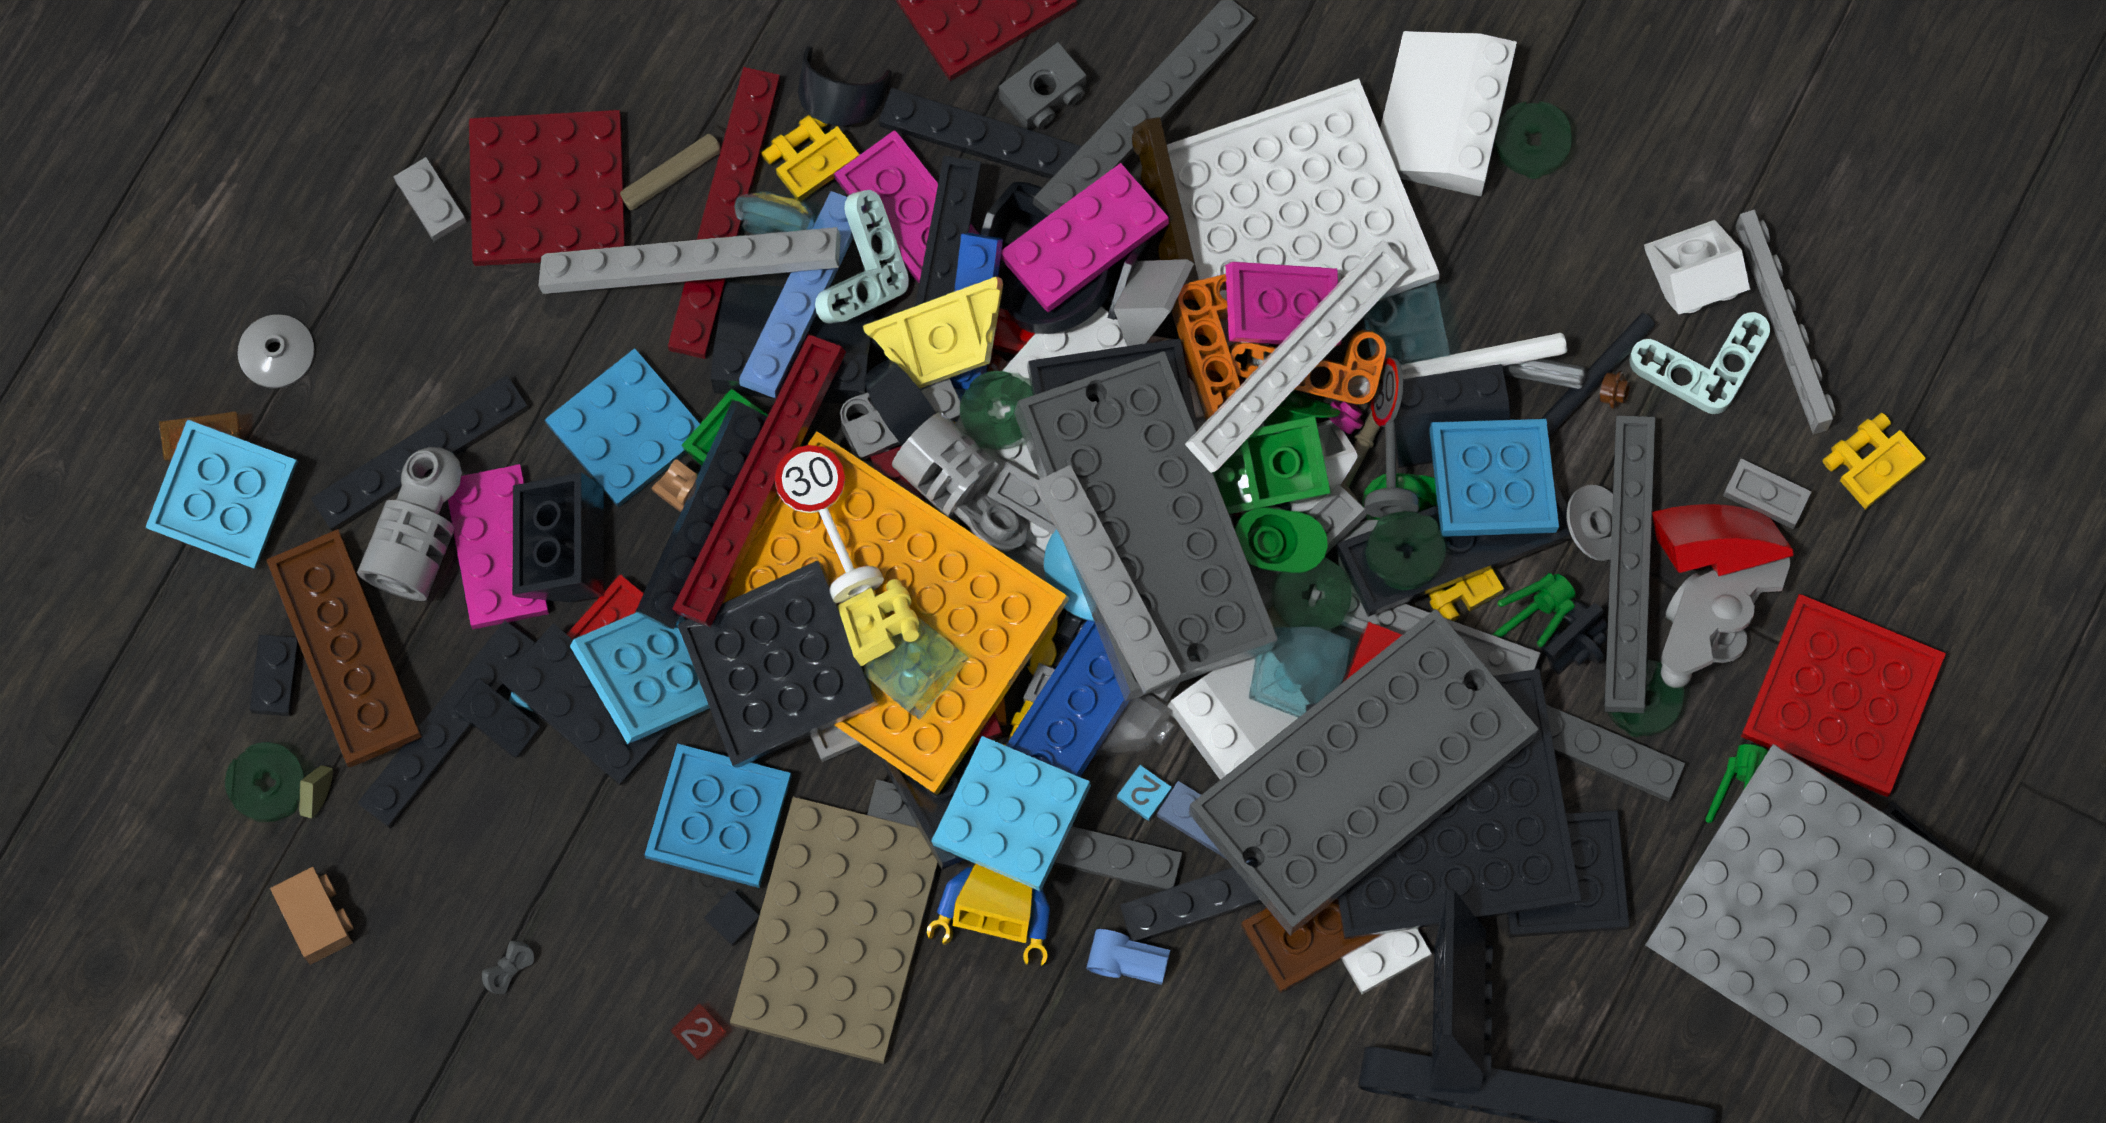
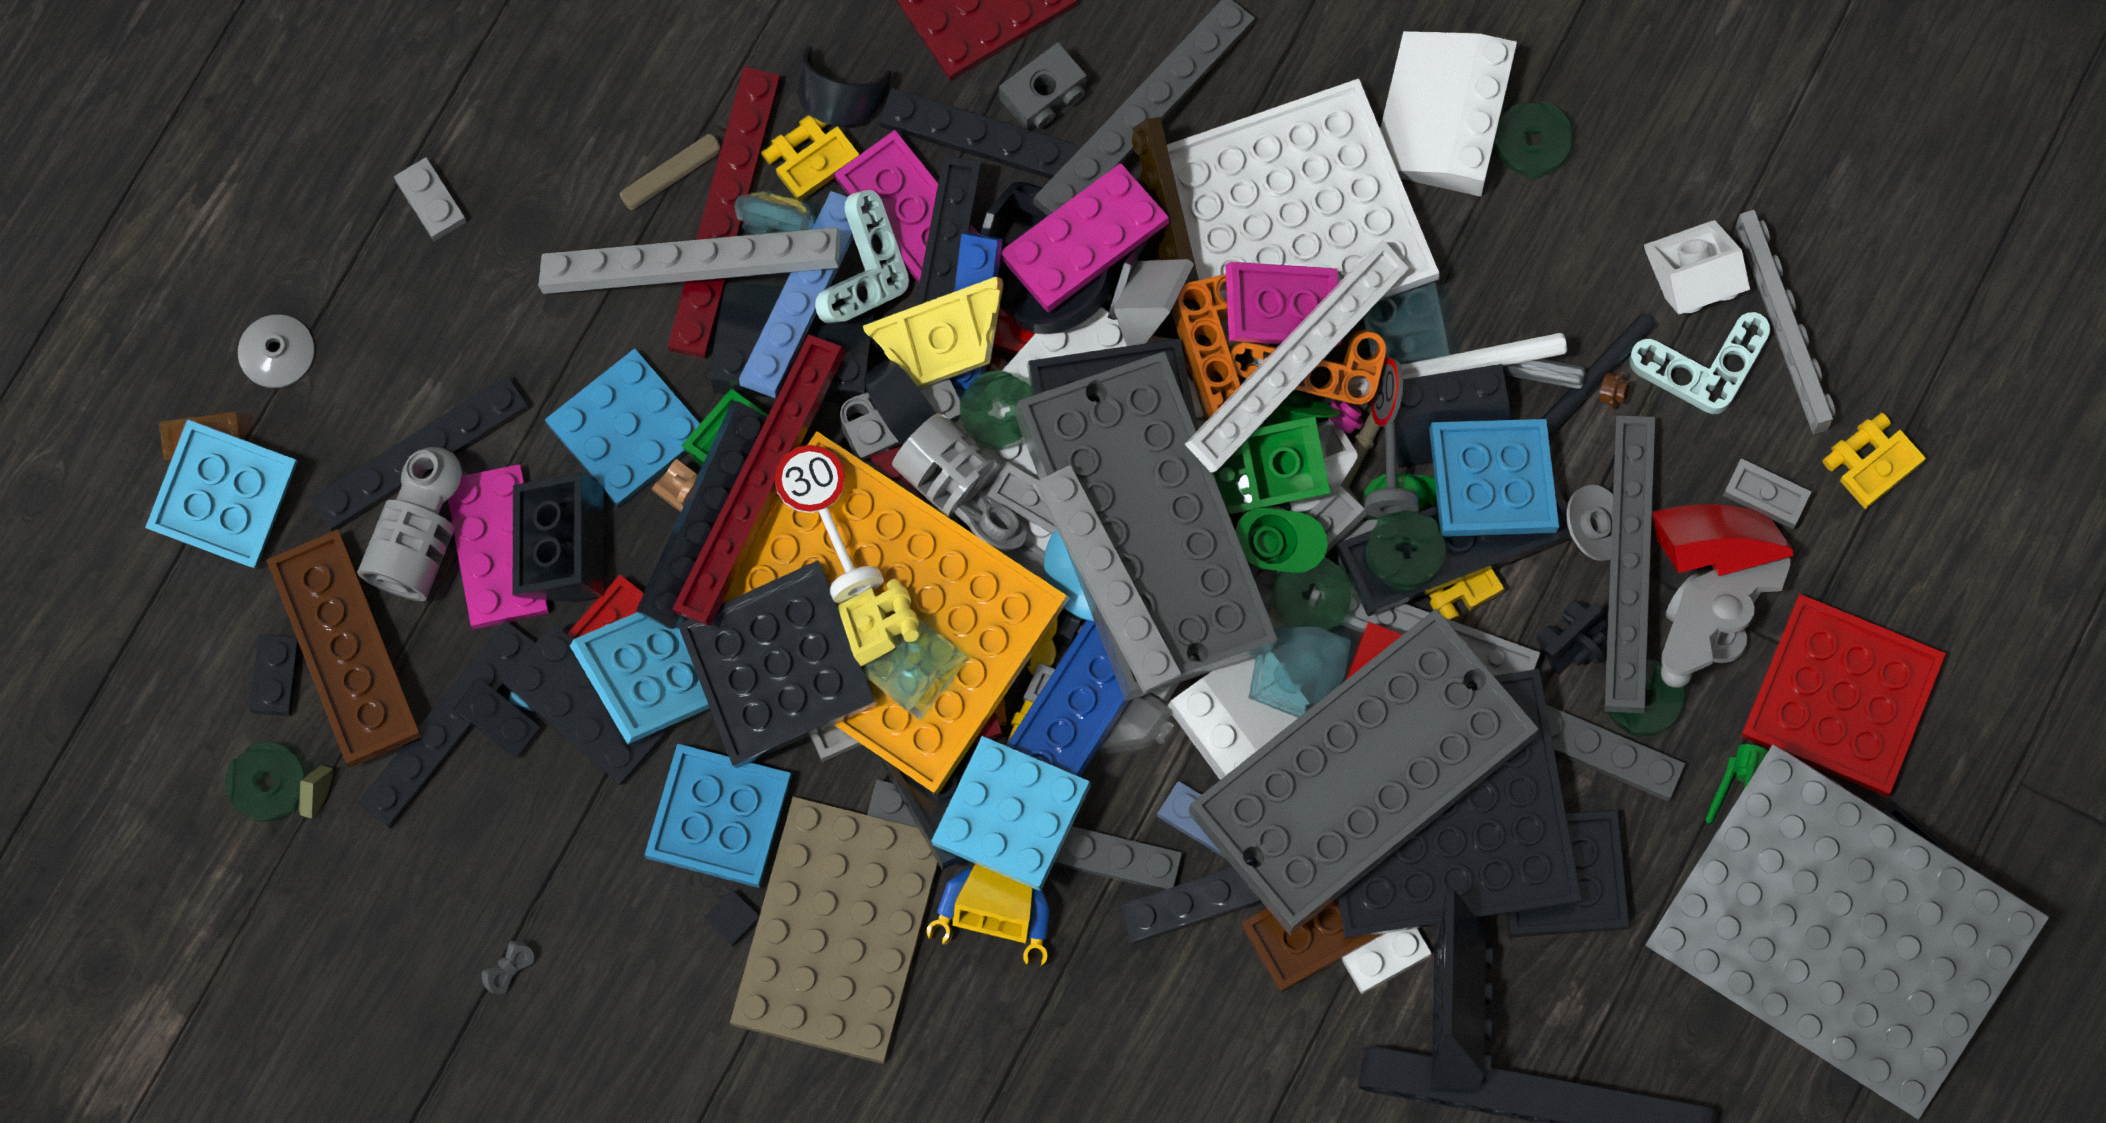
(312, 915): medium nougat brick -> none
(545, 185): dark red plate -> none
(698, 1032): clear red tile -> none
(1117, 955): medium blue piece -> none
(1144, 793): medium azure tile -> none
(1552, 595): green plant -> none

